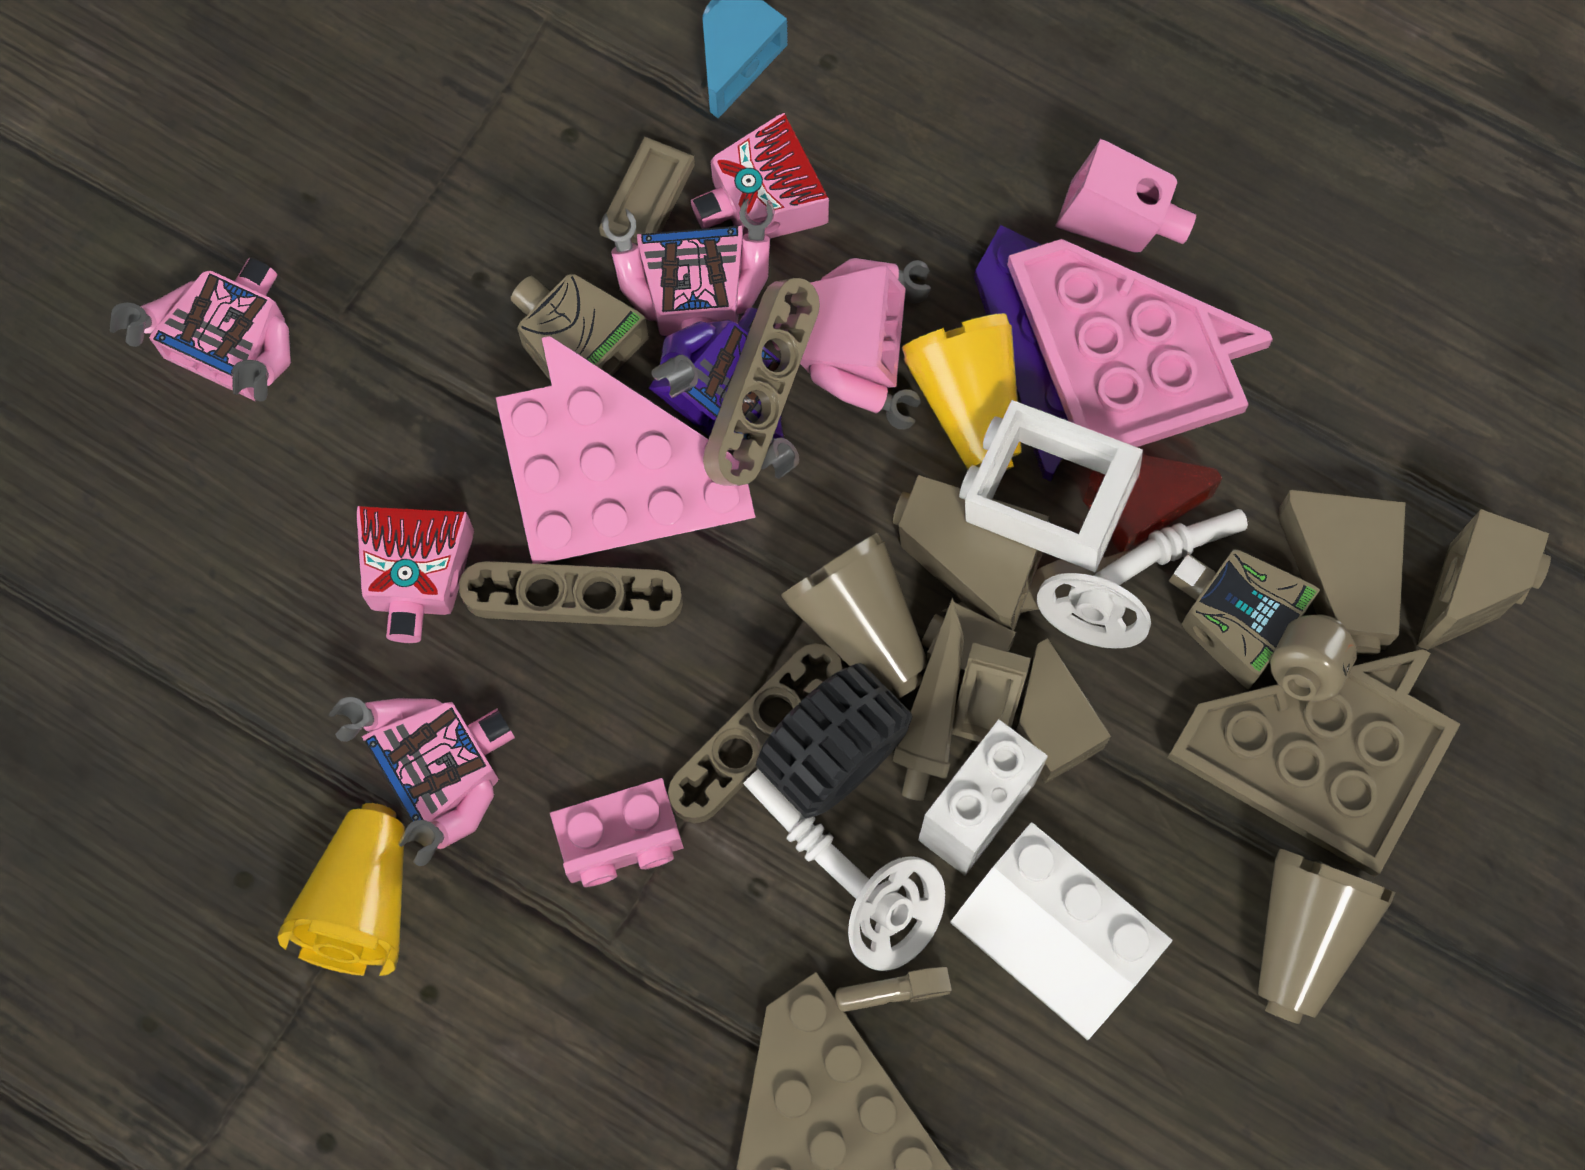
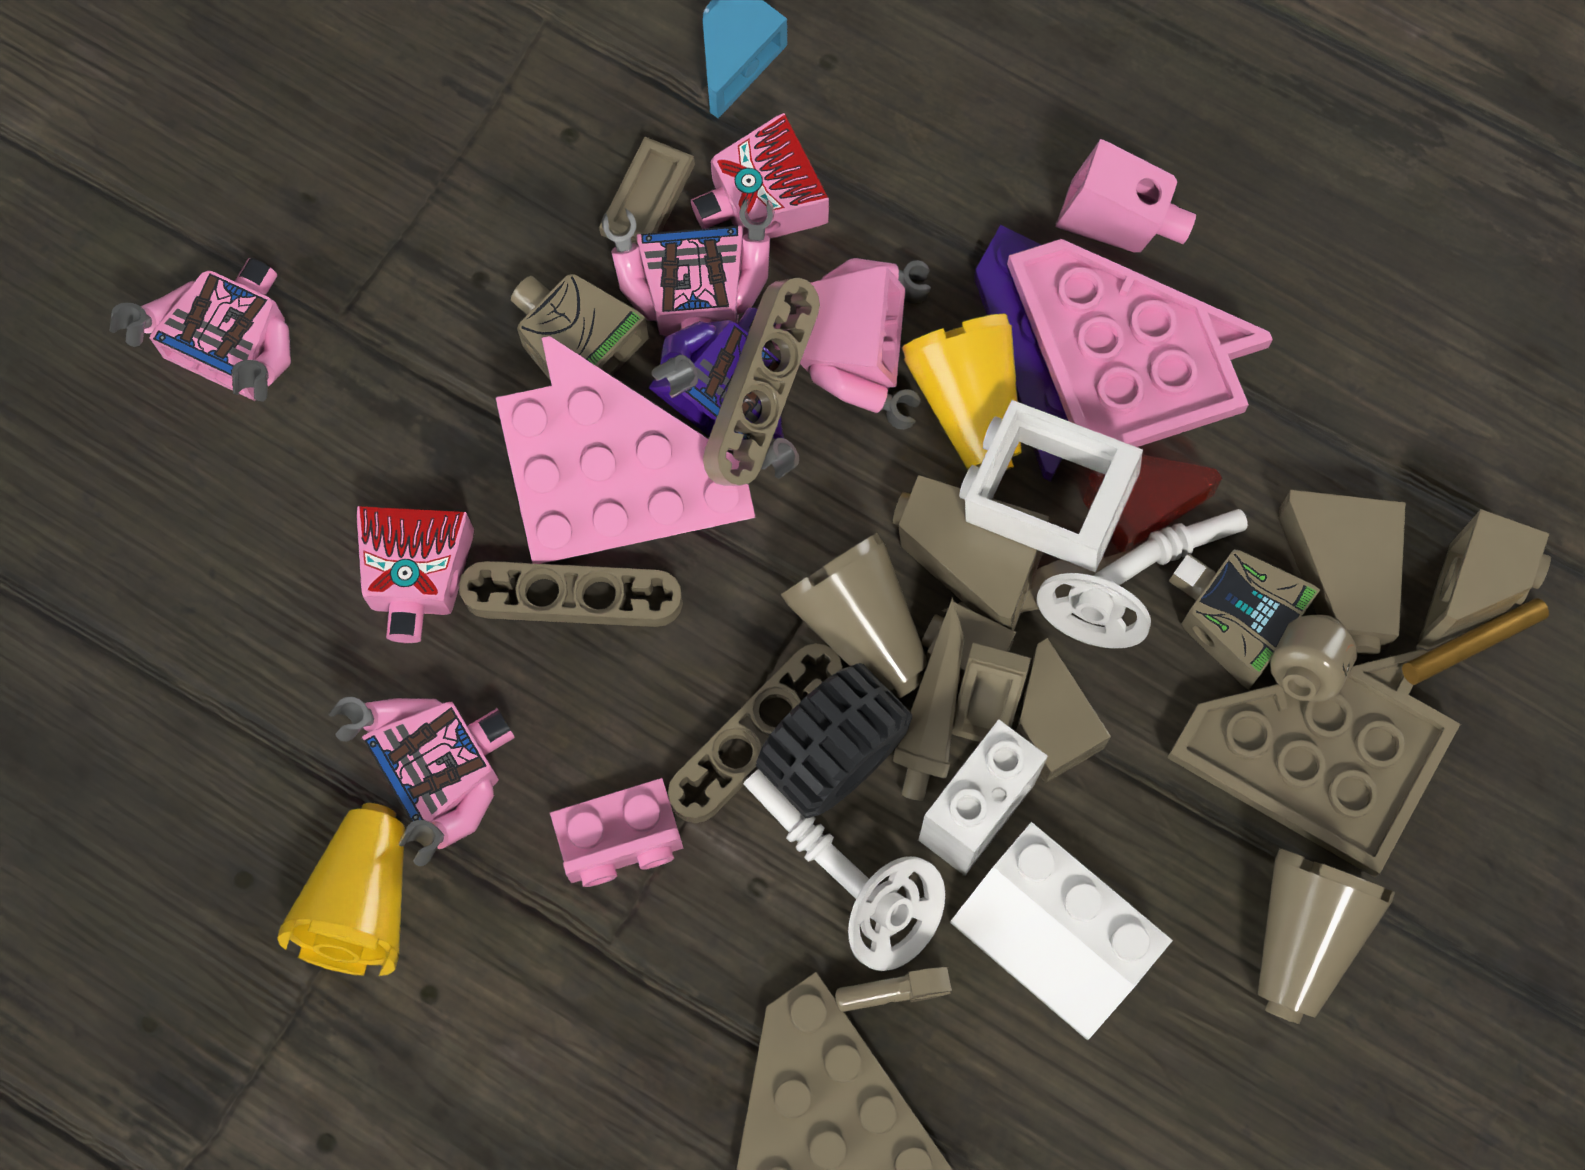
(1475, 641): none -> pearl gold bar

